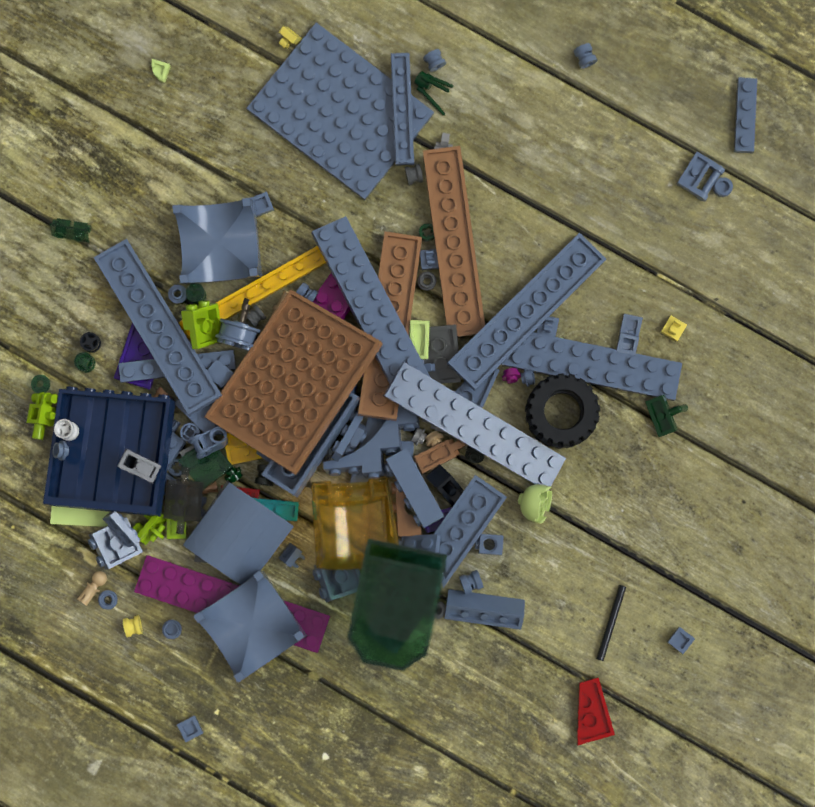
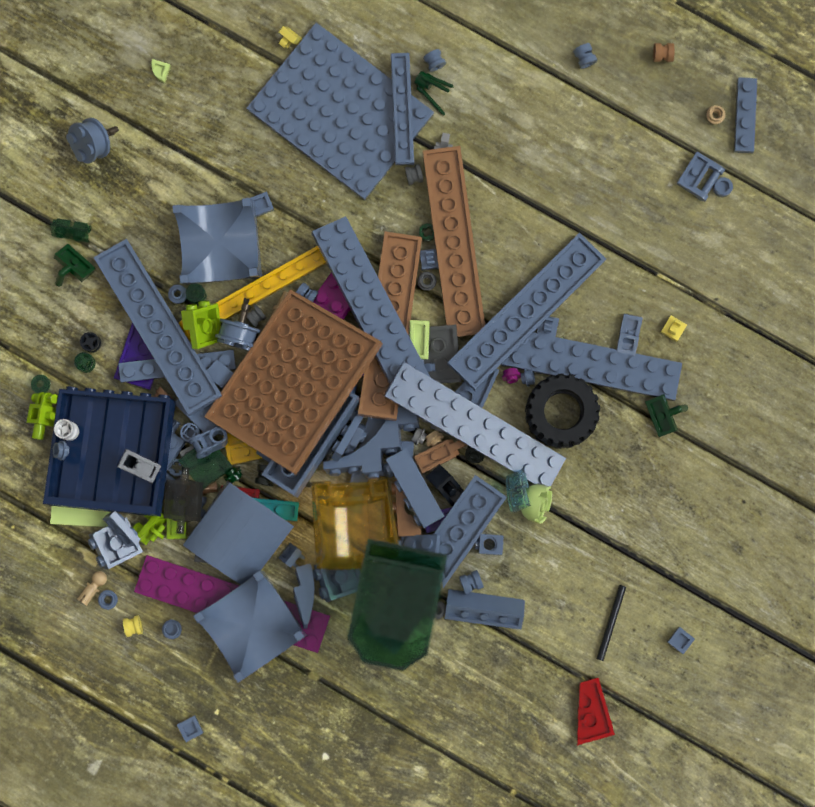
(73, 263): none -> dark green plate
(90, 140): none -> sand blue wheel
(304, 593): none -> sand blue slope
(516, 491): none -> clear light blue slope
(663, 52): none -> medium nougat wheel
(715, 109): none -> tan plate

